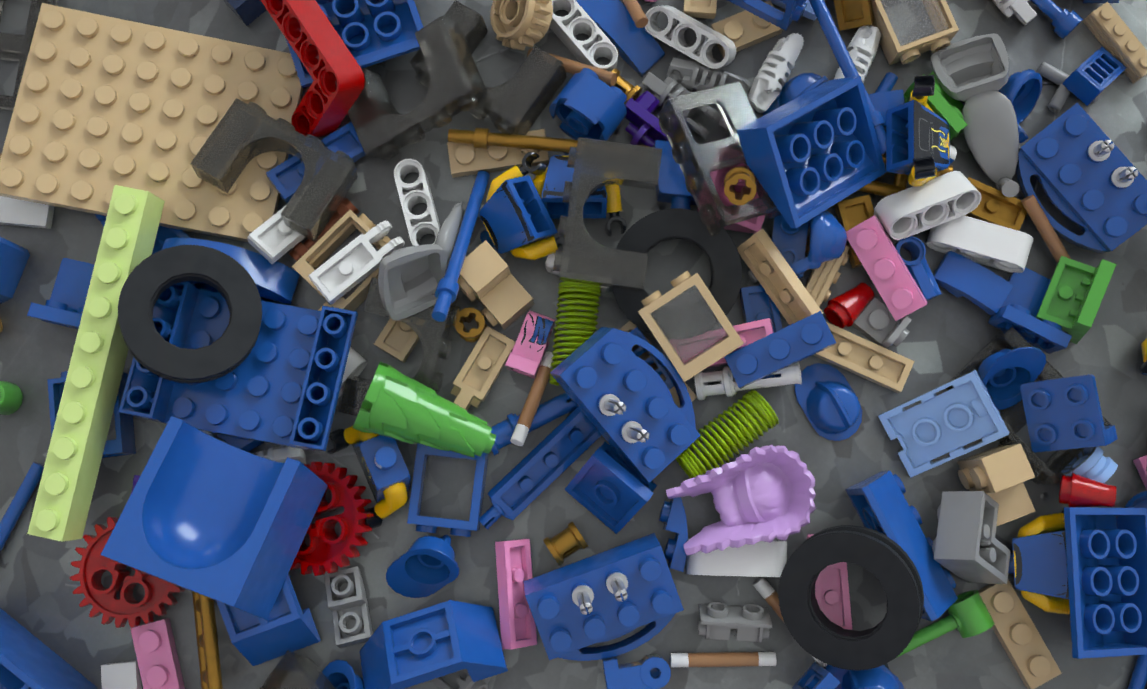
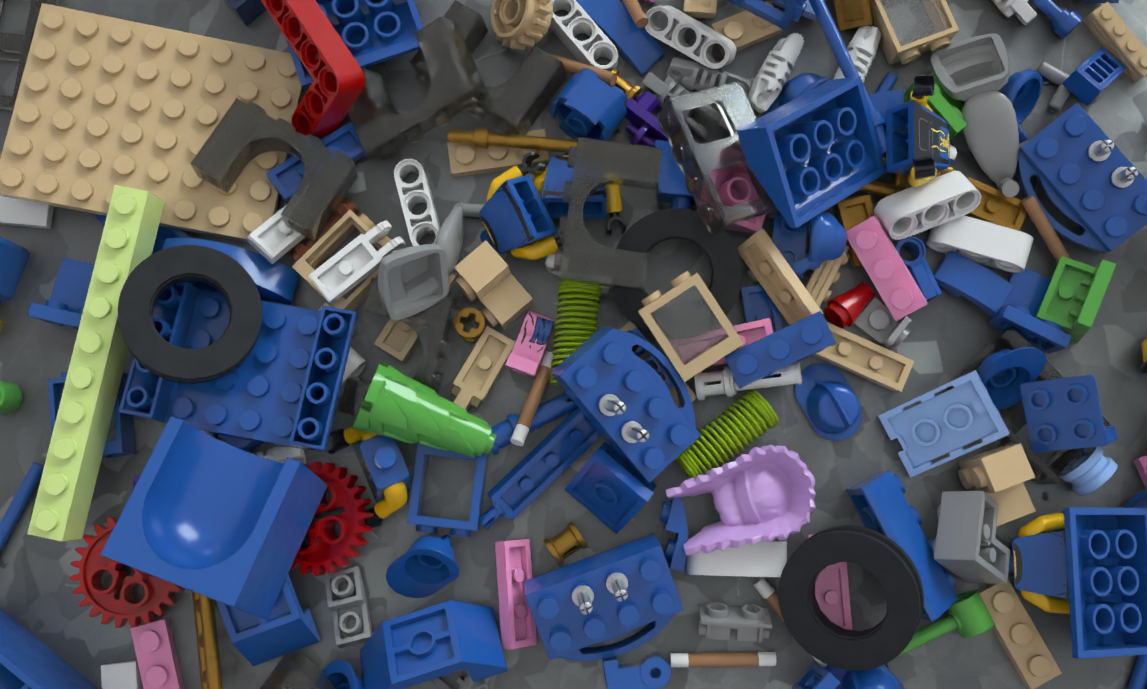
(448, 287): blue bar -> none
(731, 179): pearl gold bush -> none
(1085, 492): red cone -> none

